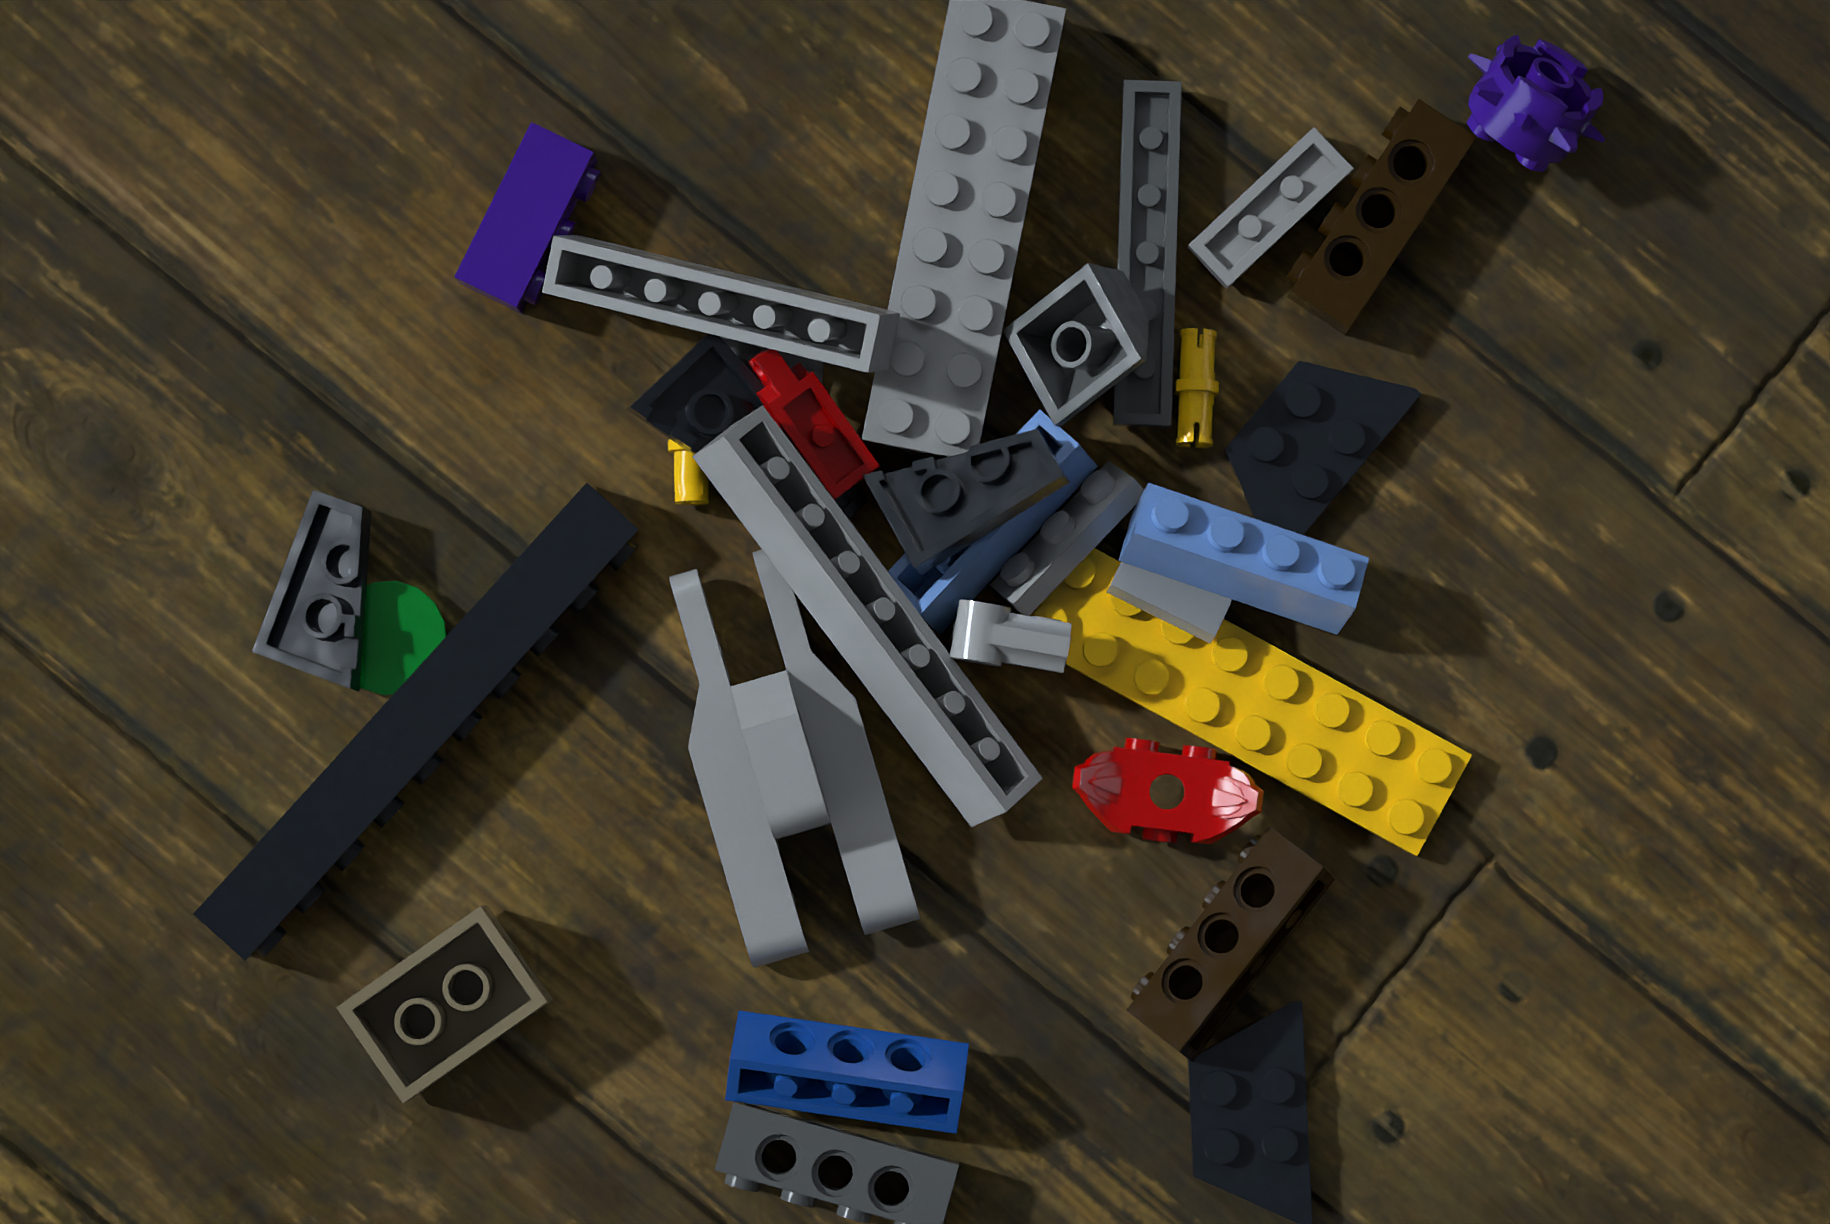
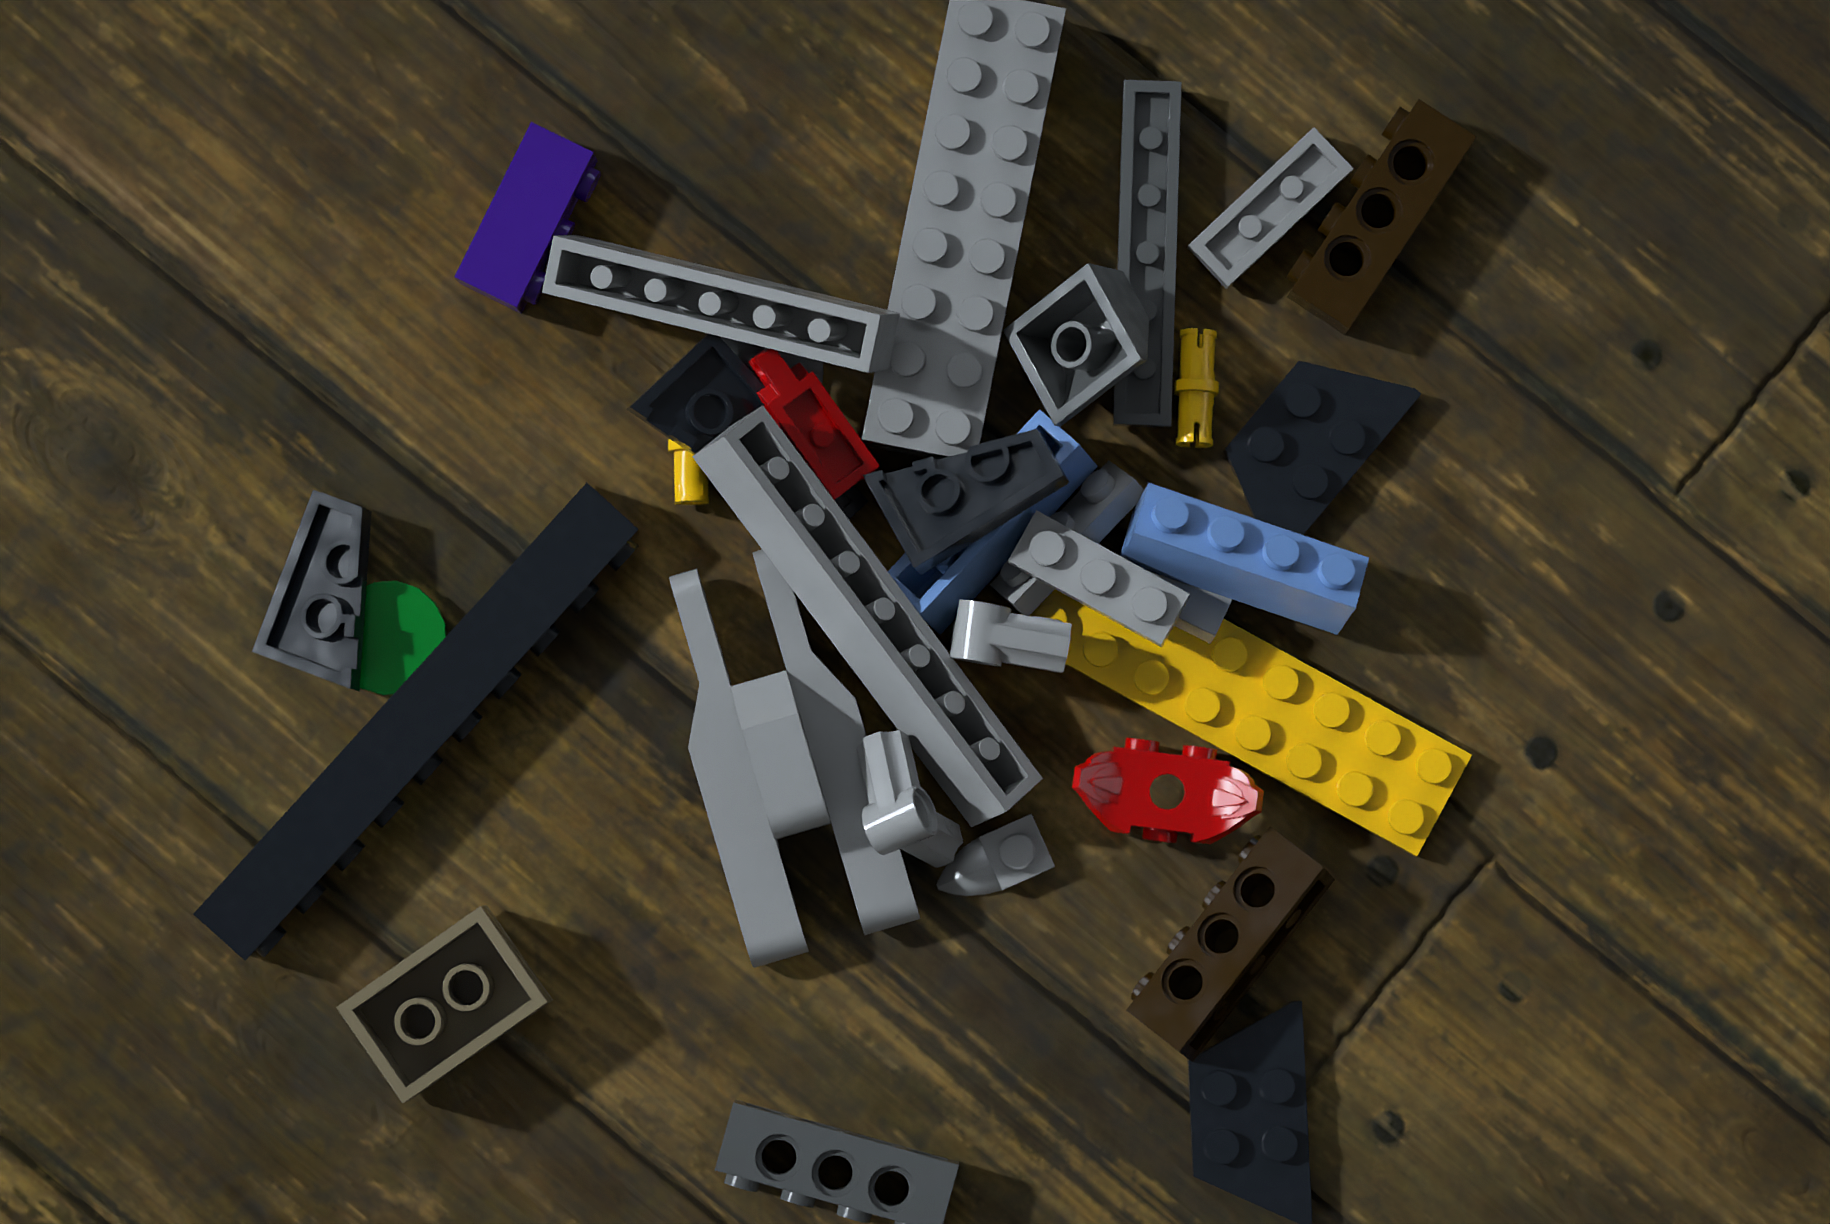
(847, 1071): blue brick -> none
(898, 808): none -> light grey piece
(997, 860): none -> light grey plate
(1099, 578): none -> light grey plate
(1533, 102): dark purple brick -> none

